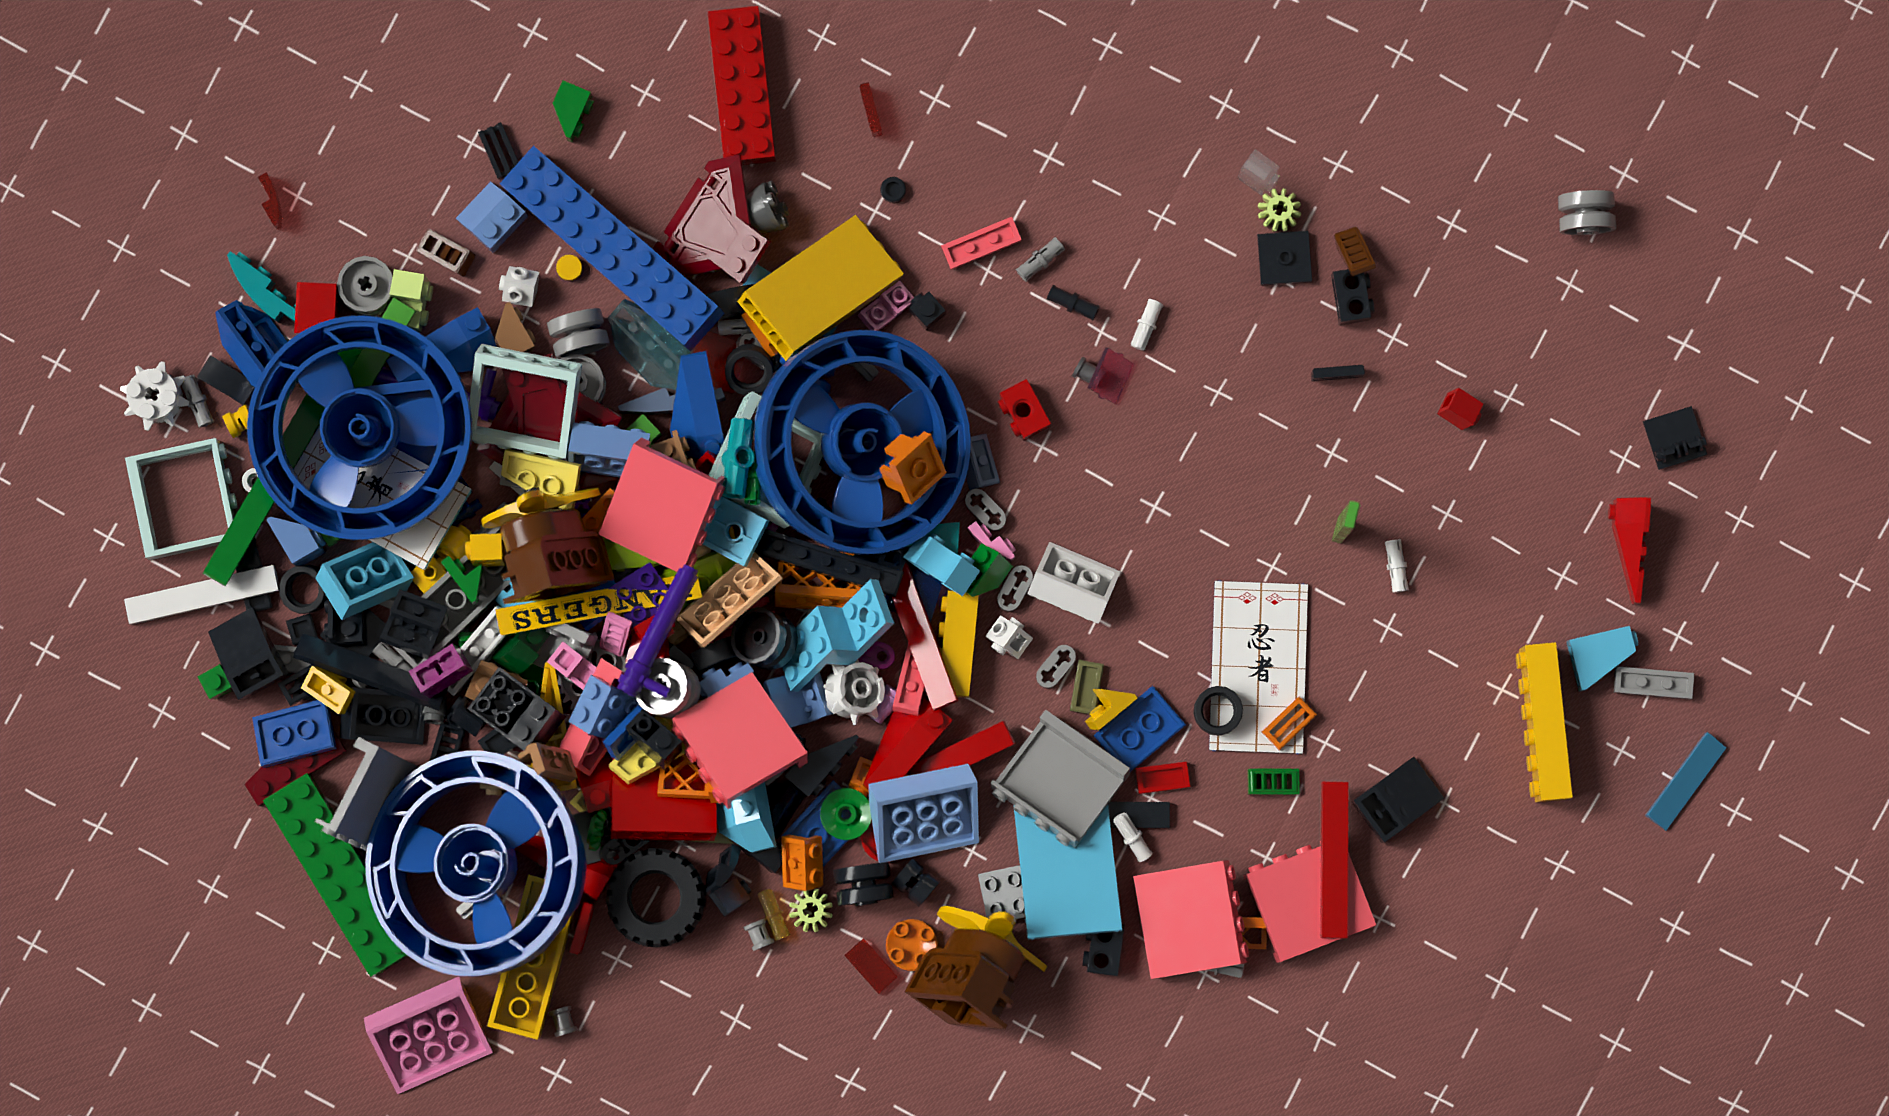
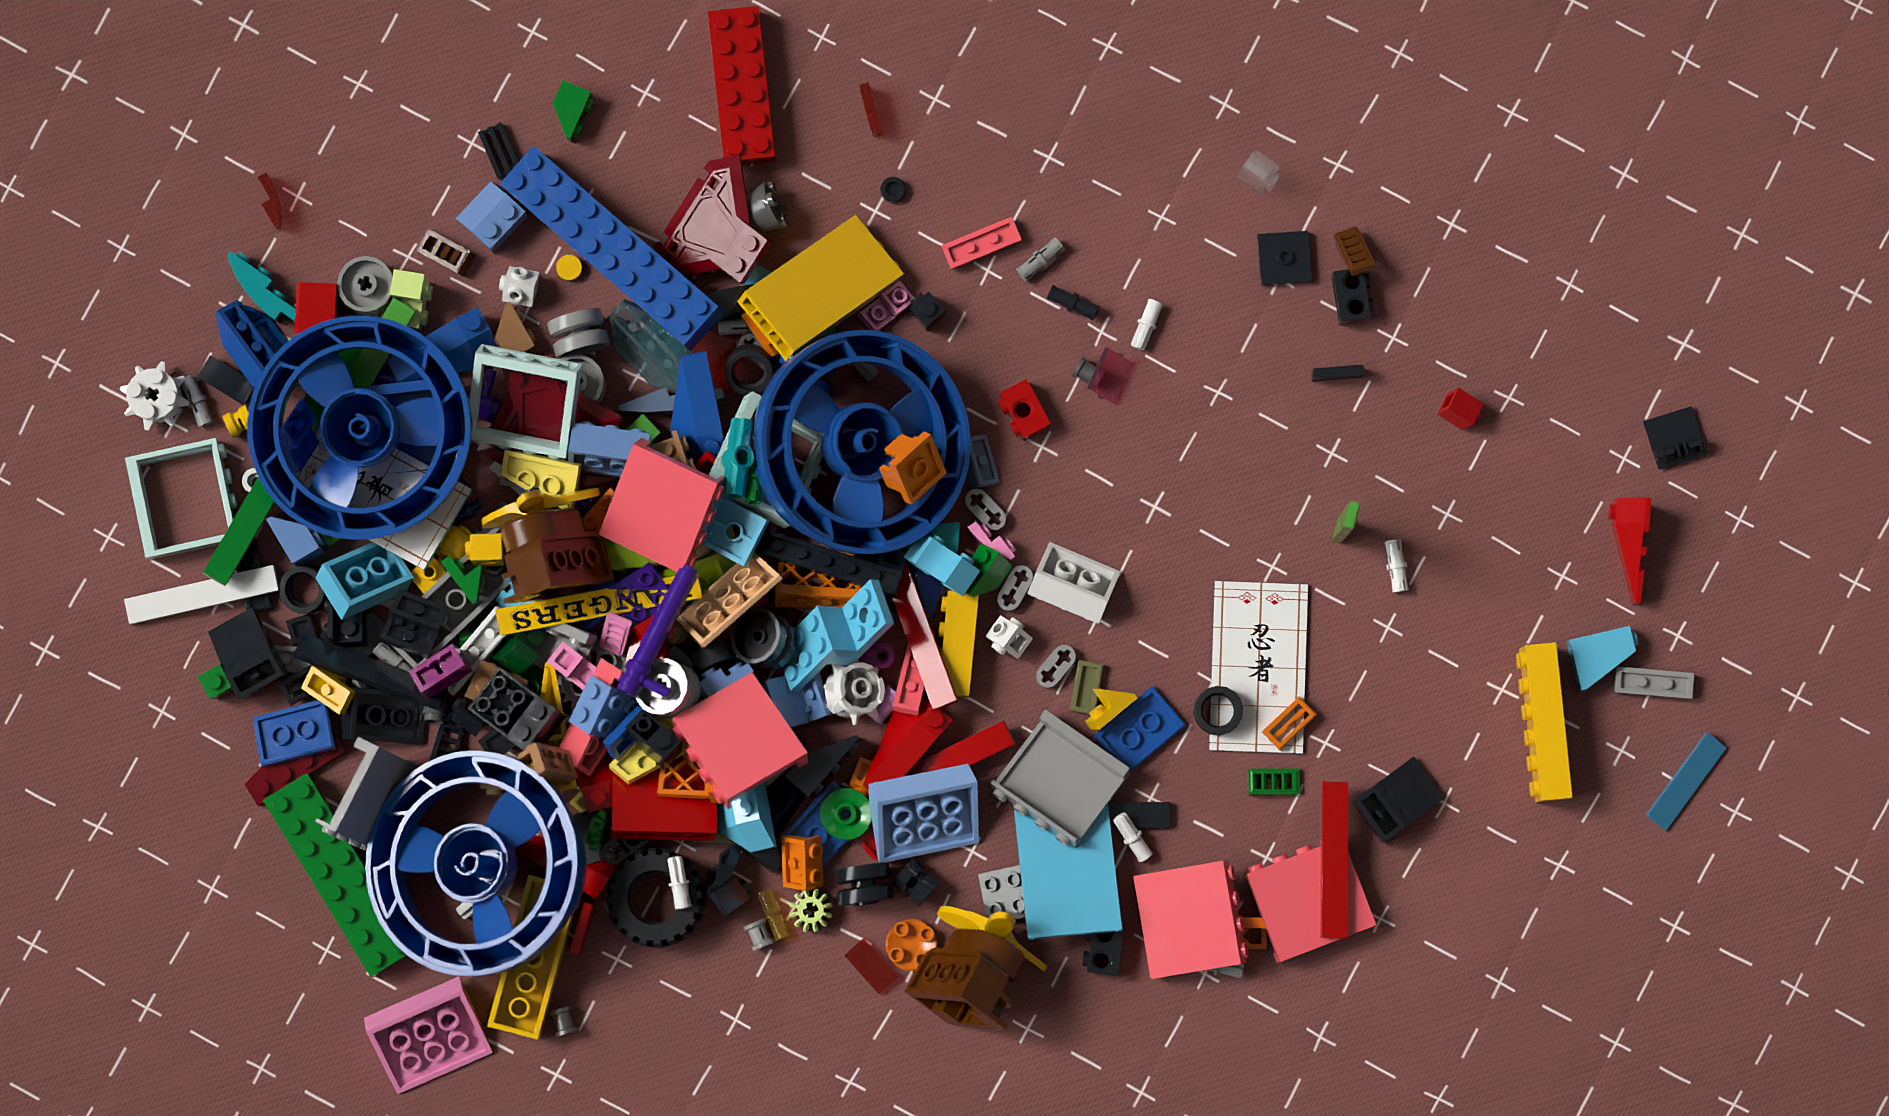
(297, 437): none -> clear blue slope
(679, 882): none -> white axle
(1162, 777): red tile -> none
(1285, 216): yellowish green gear -> none
(1586, 212): light grey wheel -> none

